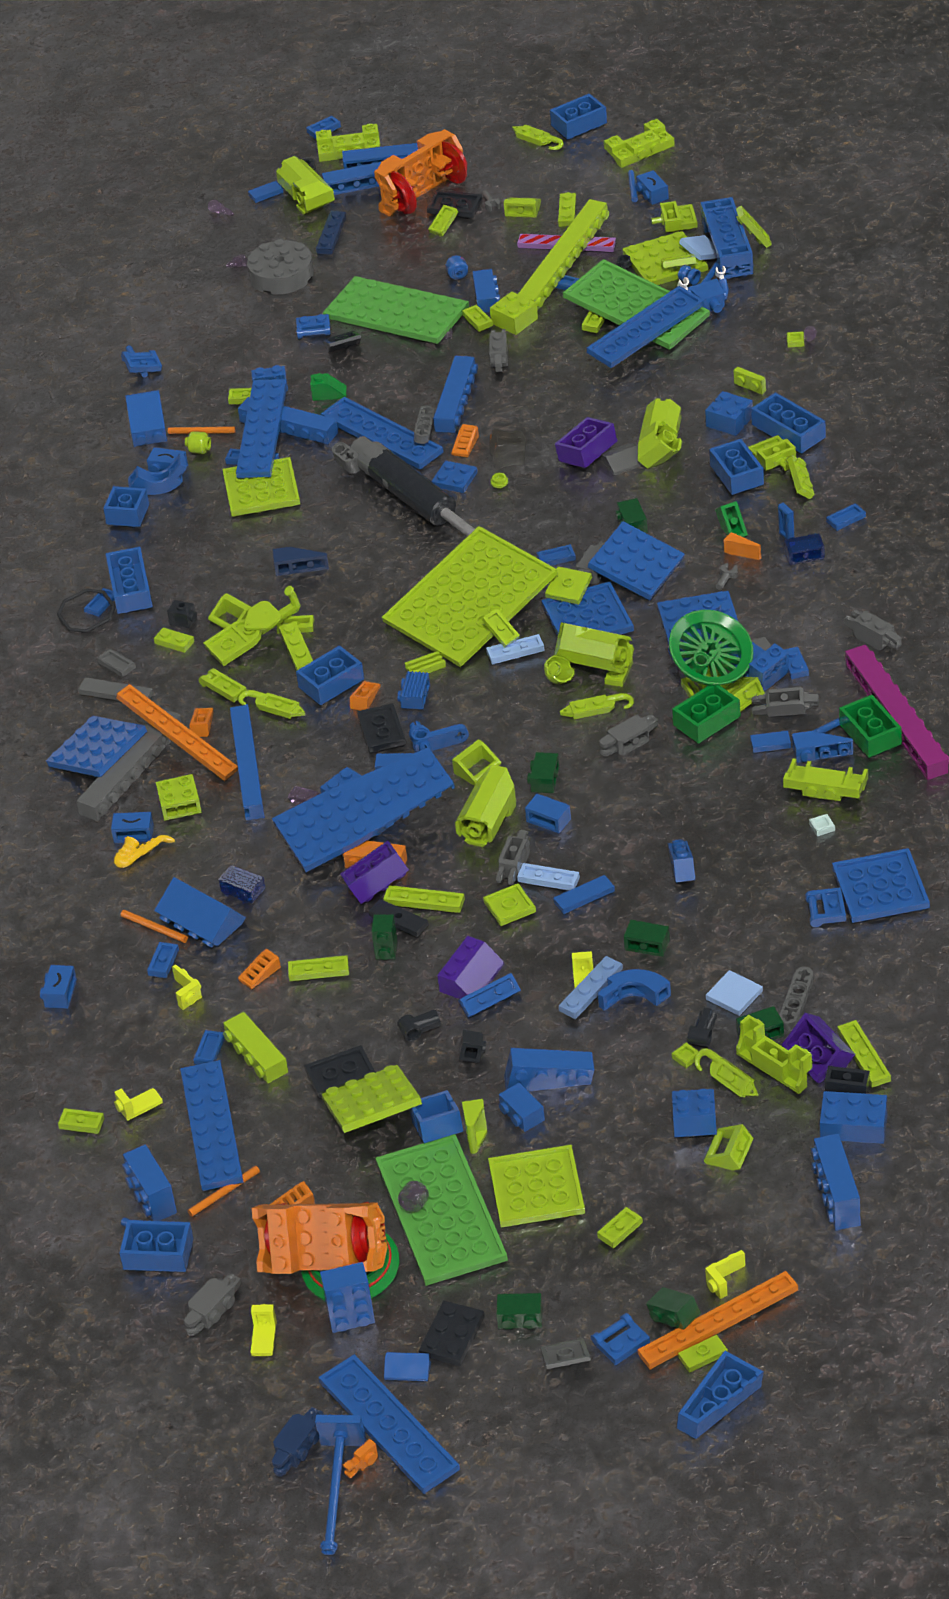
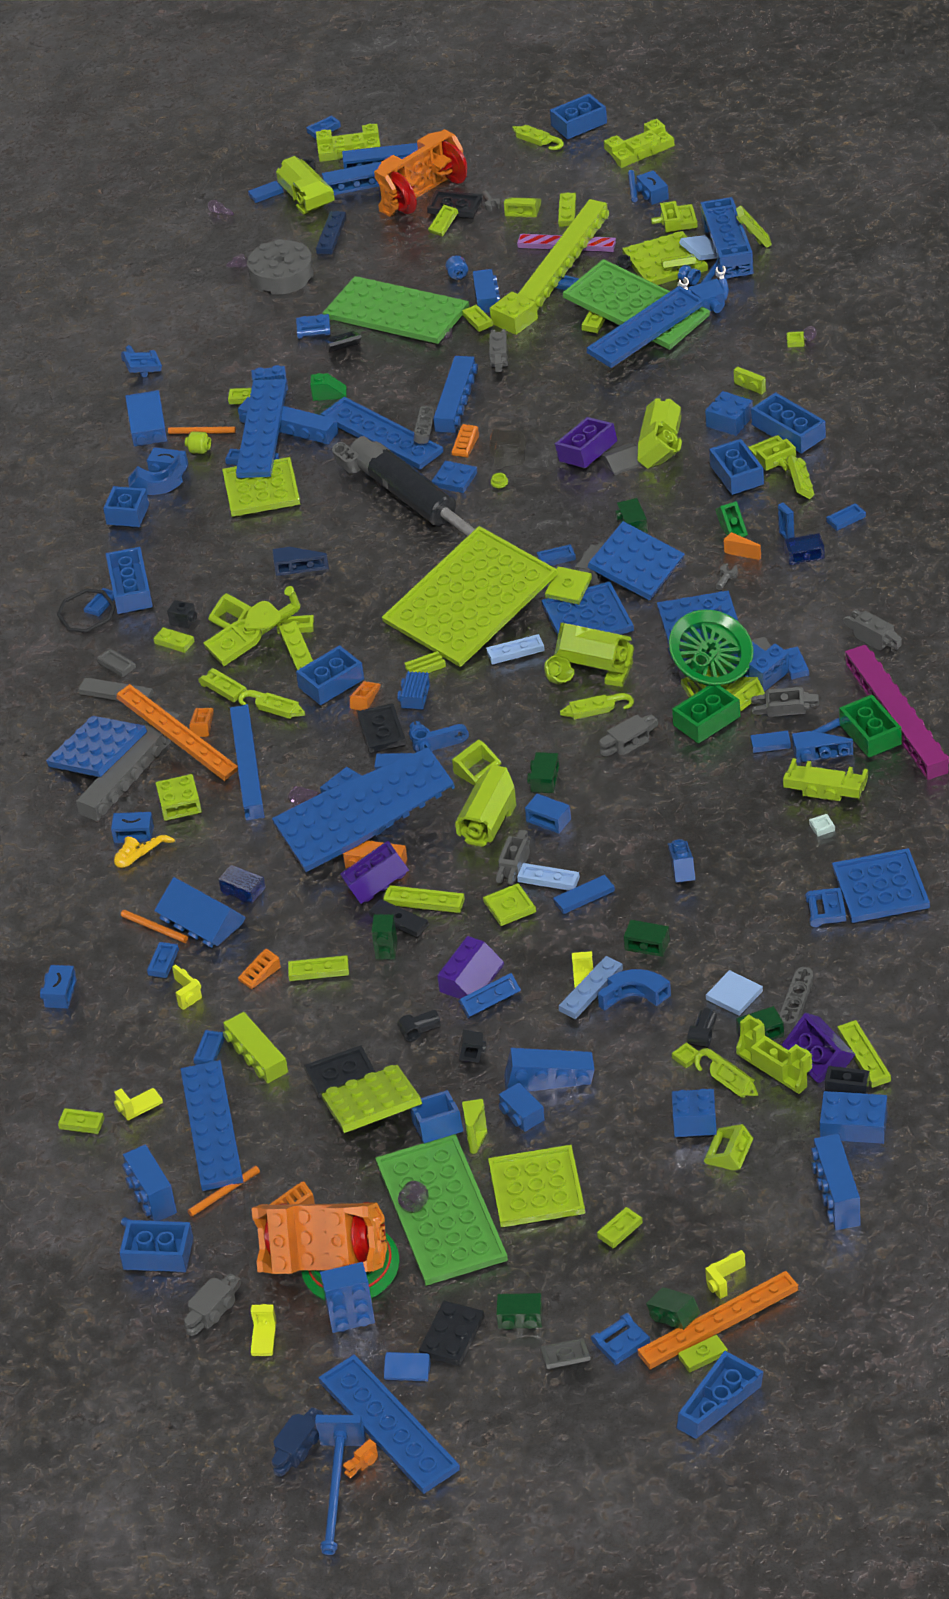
(500, 627): lime plate -> none

